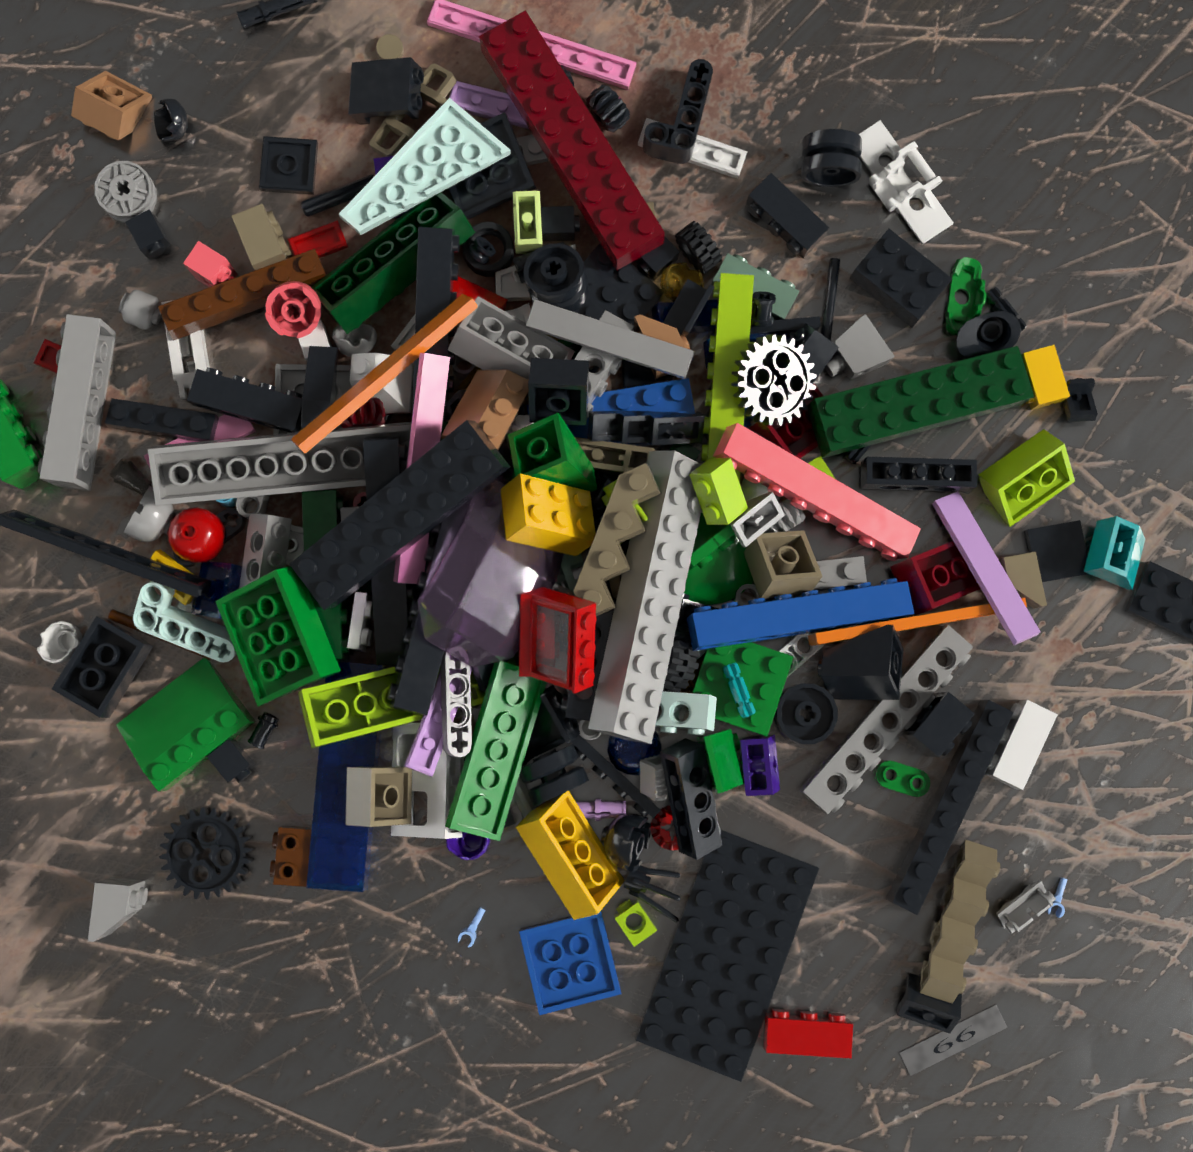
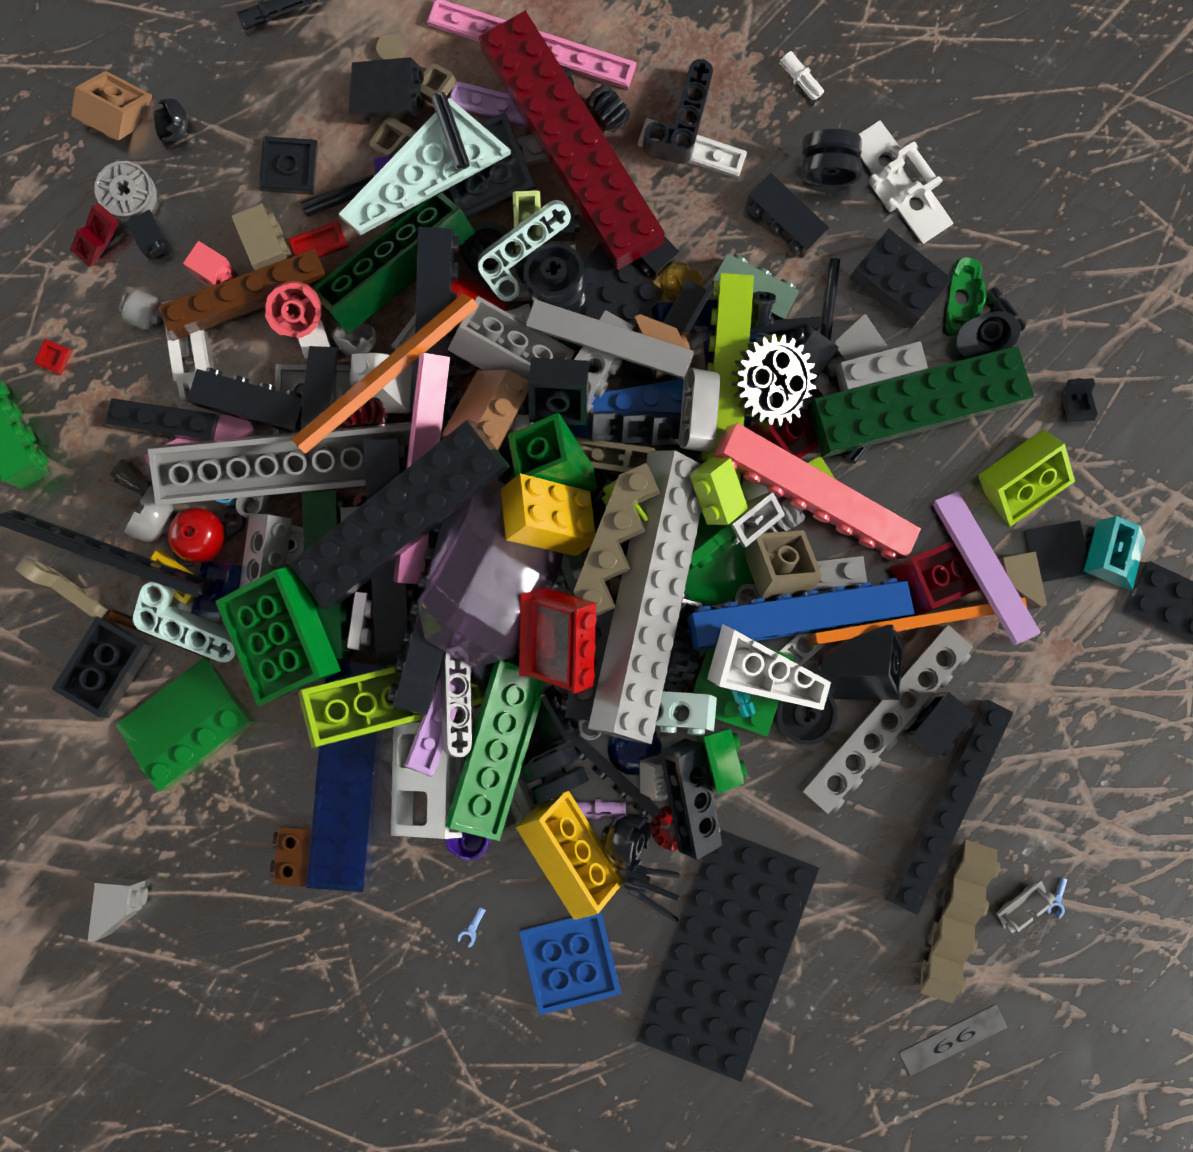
(47, 576): none -> dark tan beam
(59, 642): white hair -> none
(77, 403): light grey brick -> none
(95, 235): none -> dark red slope
(185, 868): black gear -> none
(231, 761): black brick -> none
(263, 730): black pin -> none
(378, 796): dark tan slope -> none
(450, 131): none -> black axle
(527, 245): none -> light aqua beam
(638, 933): lime brick -> none
(698, 247): black tyre -> none
(699, 410): none -> light grey beam
(755, 669): none -> white wedge
(760, 765): dark purple brick -> none
(801, 76): none -> white axle
(808, 1034): red brick -> none
(881, 366): none -> light grey brick
(902, 779): green plate -> none
(918, 474): black brick -> none
(927, 1009): black panel -> none
(1021, 744): white brick -> none
(1045, 377): yellow brick -> none

